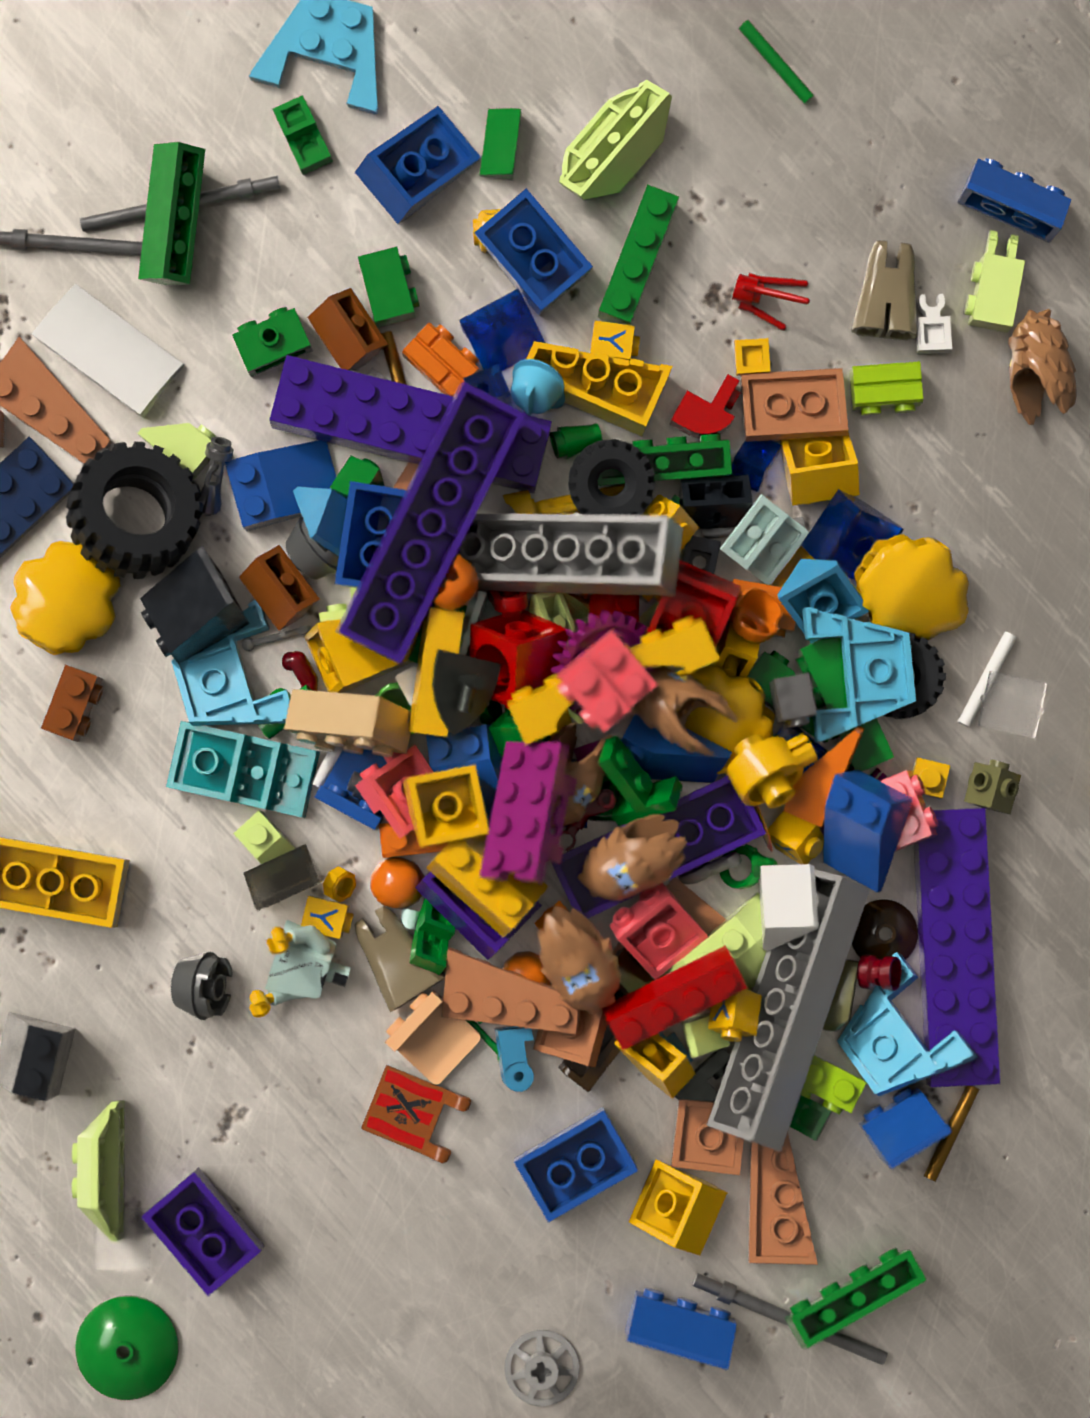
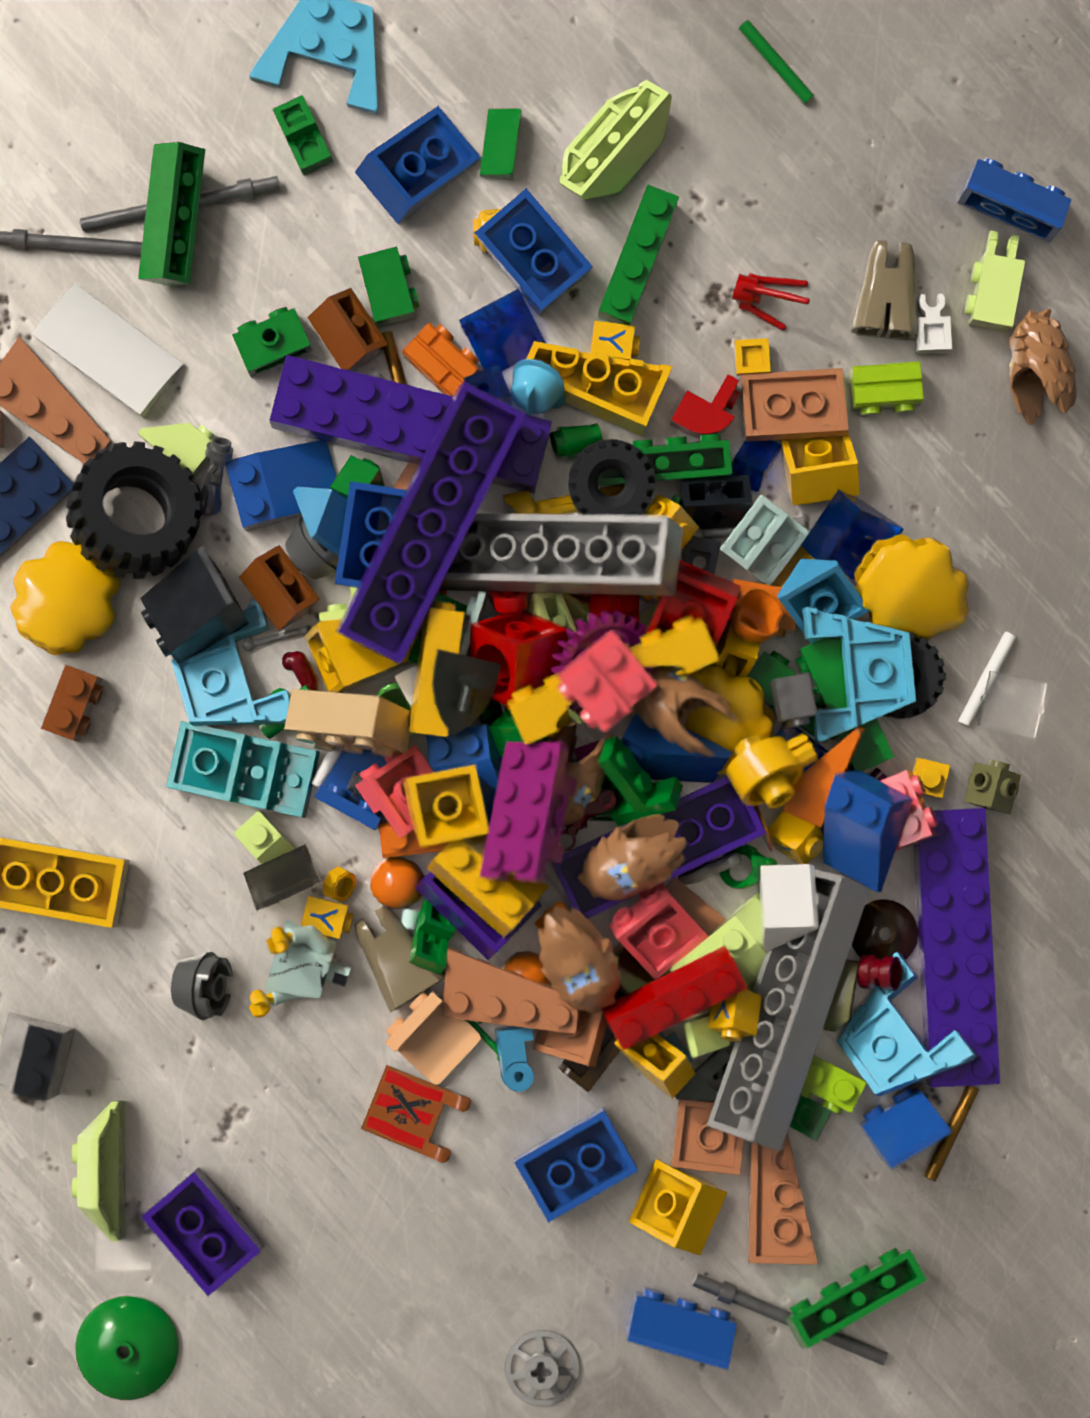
(460, 586): orange hair -> none

